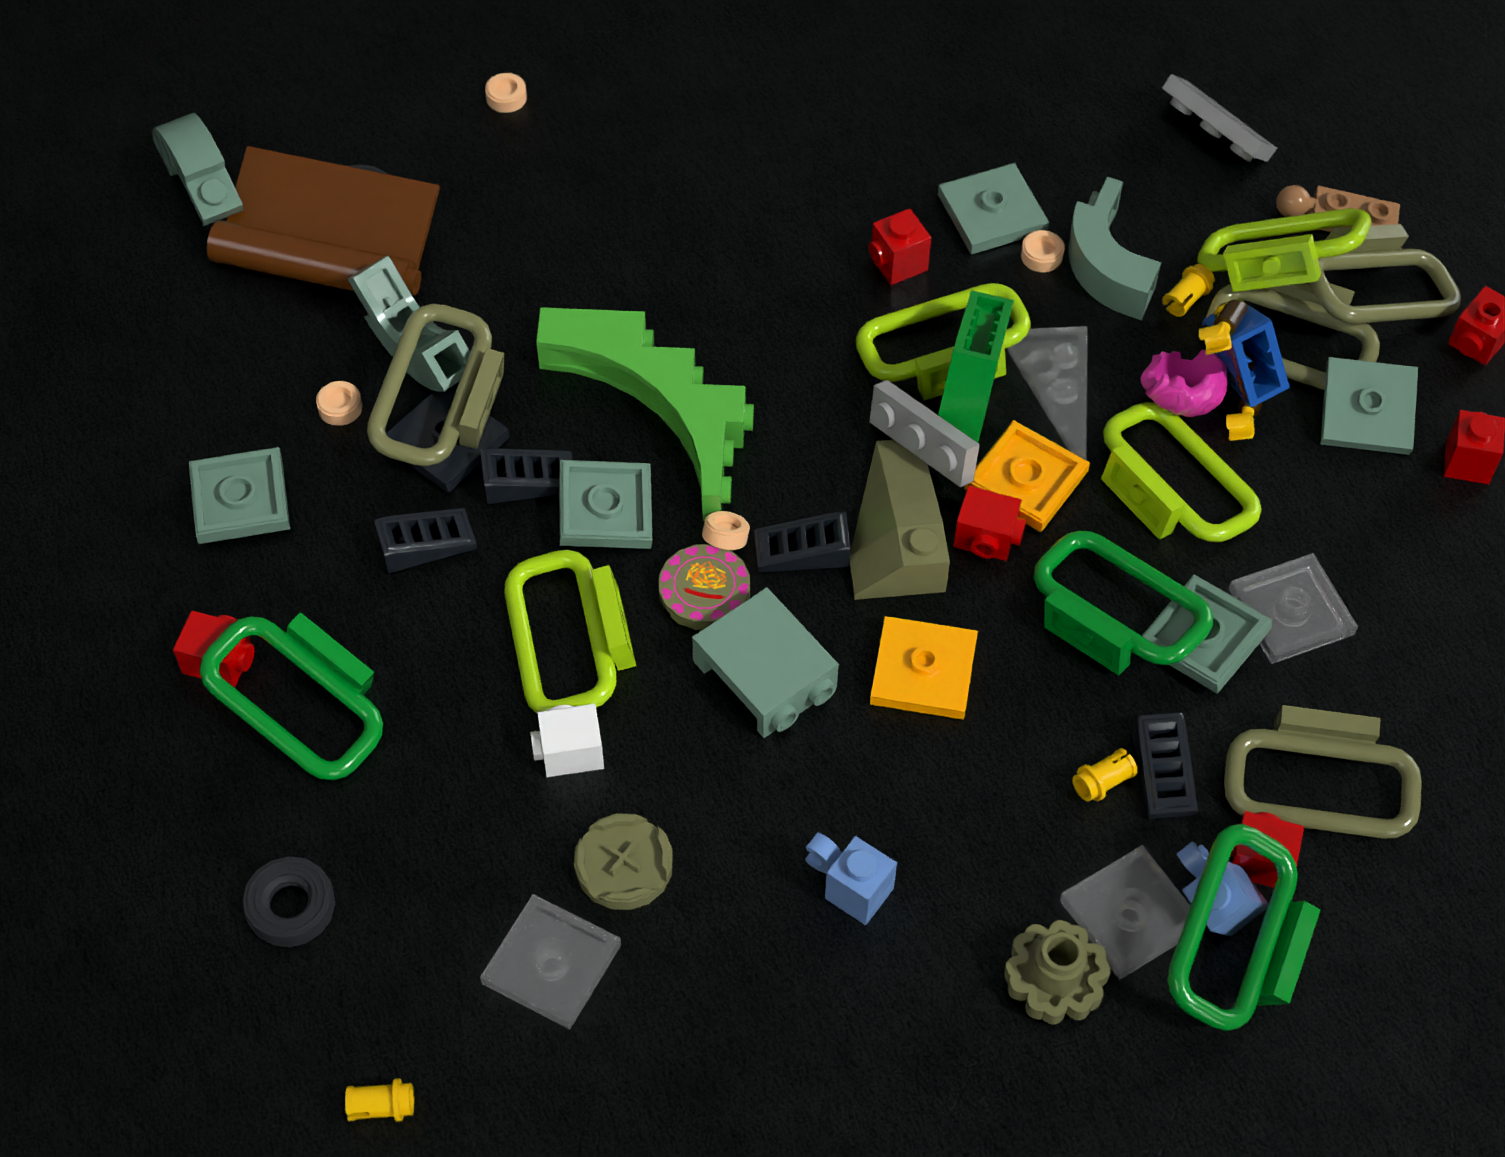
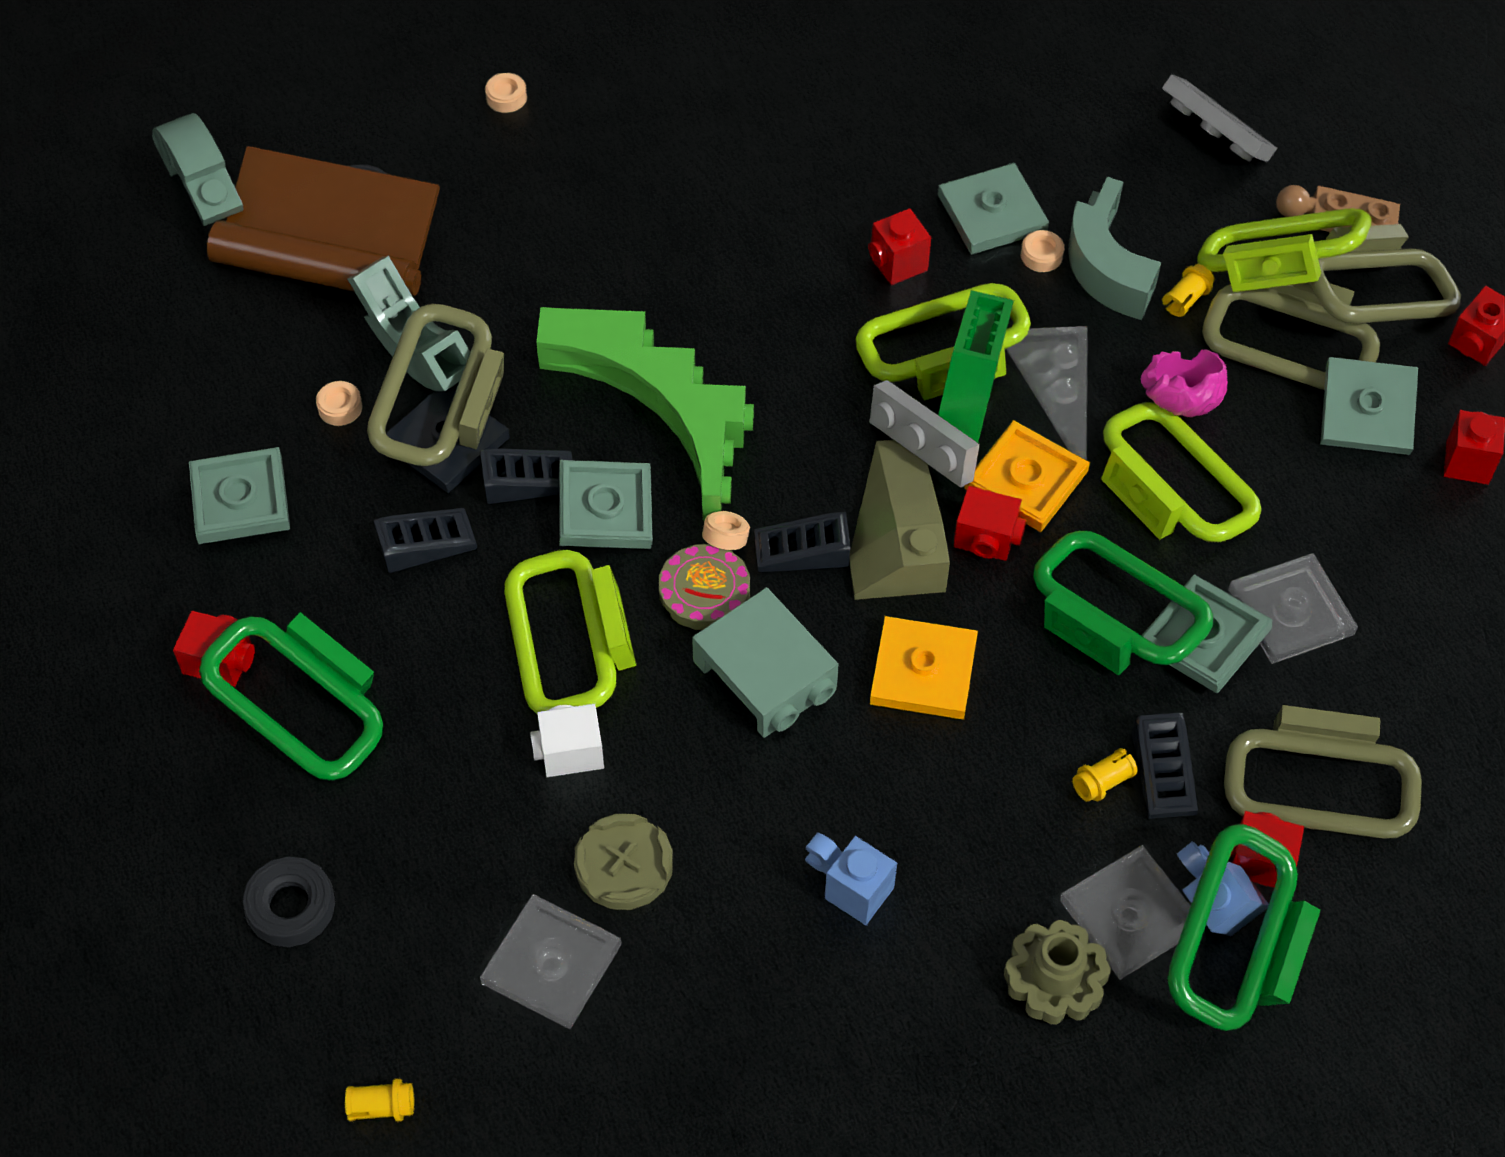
(1251, 357): torso -> none

